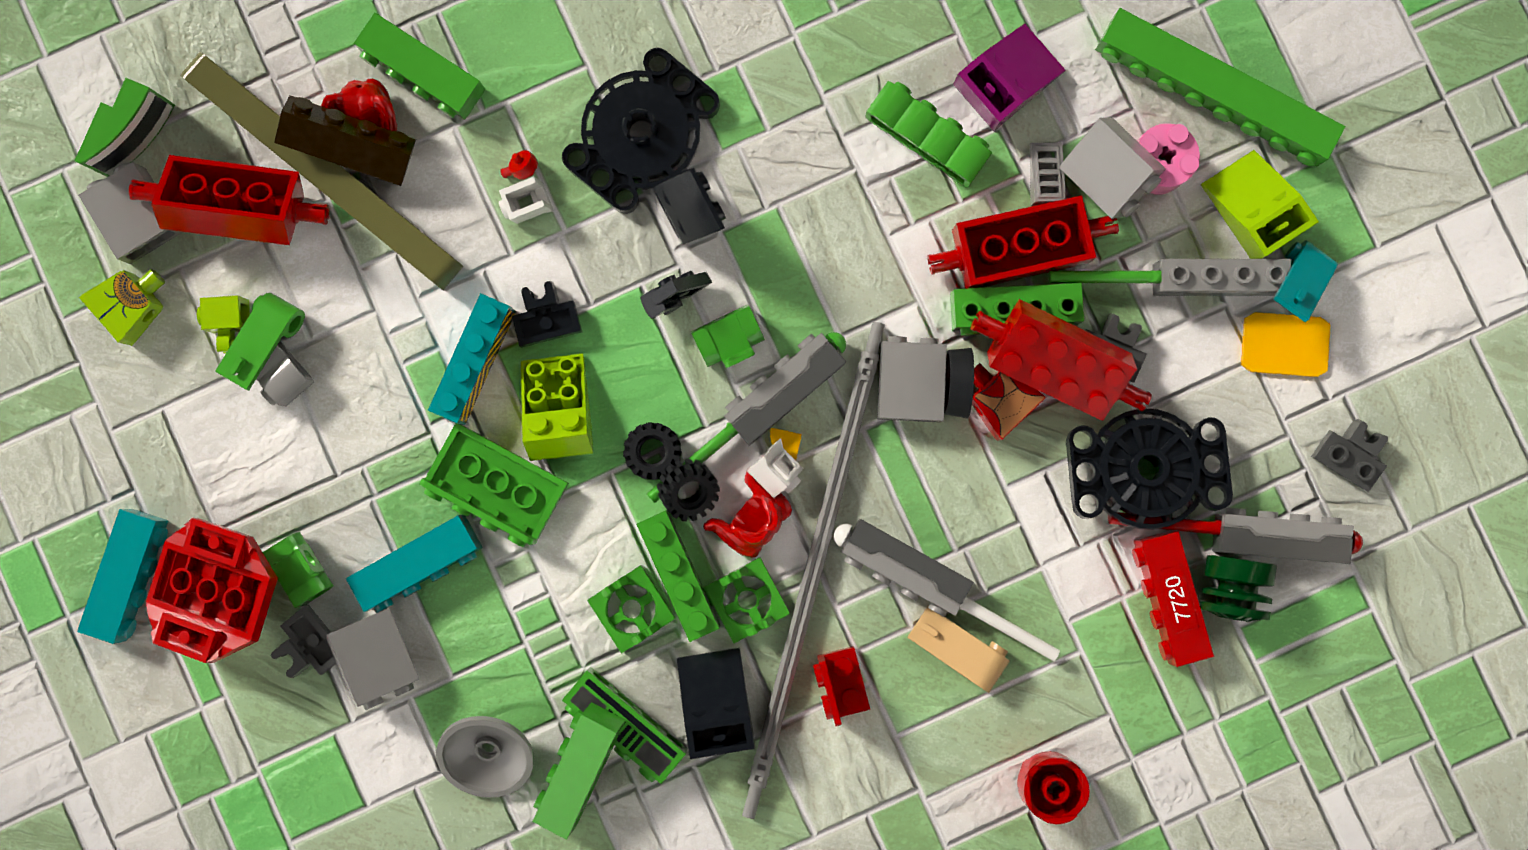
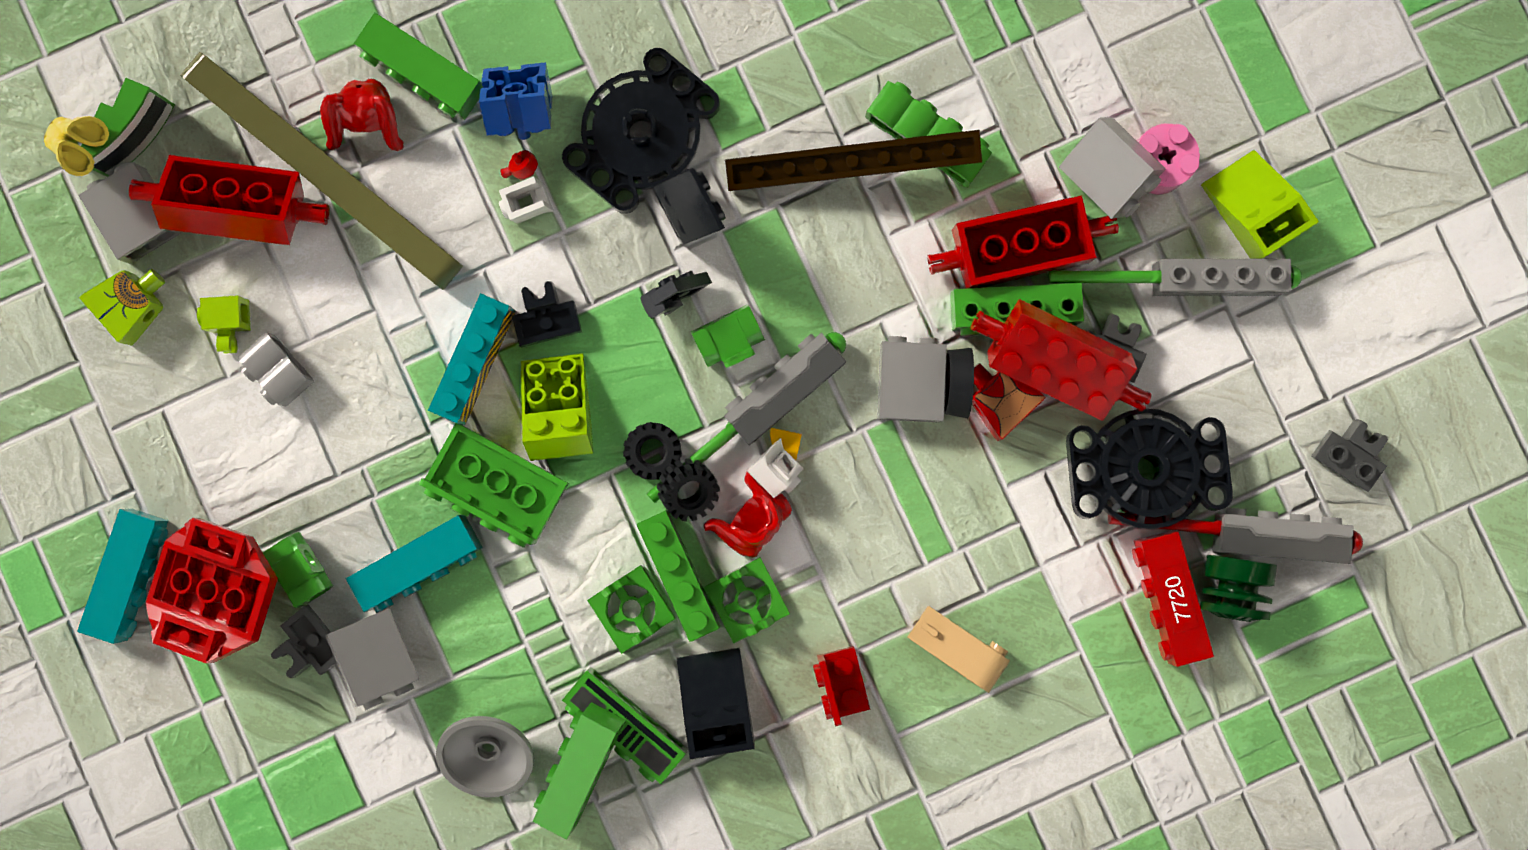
(63, 140): none -> light yellow piece
(258, 338): bright green door -> none
(344, 140): dark brown brick -> none
(516, 100): none -> blue brick
(764, 756): light grey axle -> none
(854, 160): none -> dark brown plate
(923, 577): piece -> none
(1008, 76): magenta slope -> none
(1036, 196): light grey slope -> none
(1067, 798): red brick -> none
(1219, 88): bright green brick -> none
(1285, 344): yellow piece -> none
(1305, 280): teal door -> none

